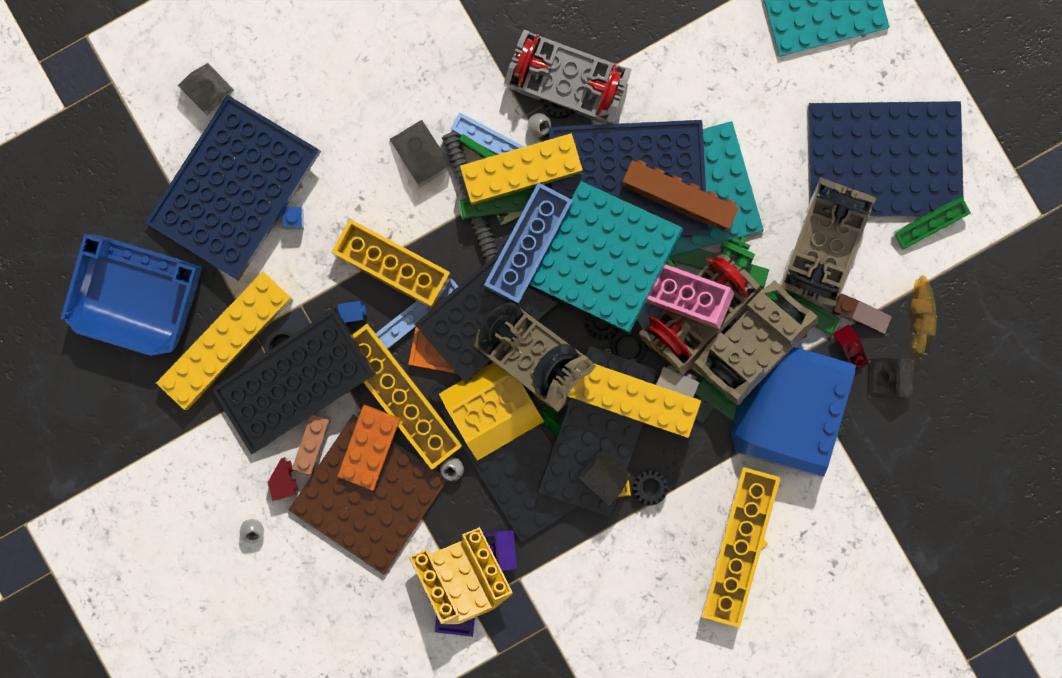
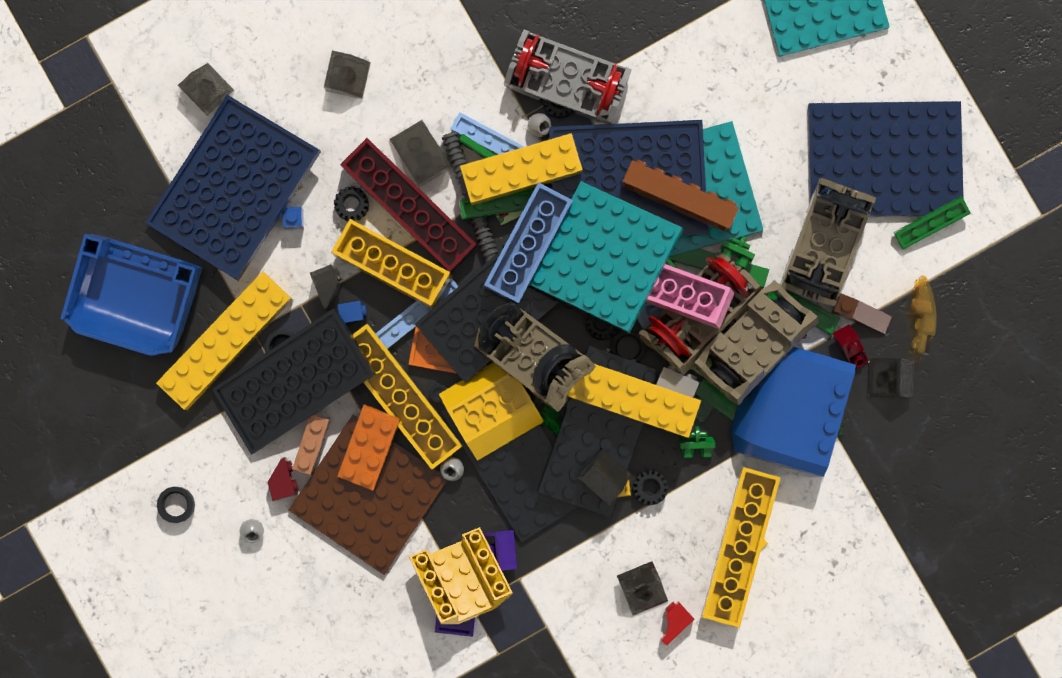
(161, 504): none -> black tyre
(327, 284): none -> clear smoke slope
(346, 75): none -> clear smoke slope
(351, 192): none -> black tyre
(408, 205): none -> dark red brick
(642, 588): none -> clear smoke slope
(677, 620): none -> red arch
(697, 440): none -> green hips

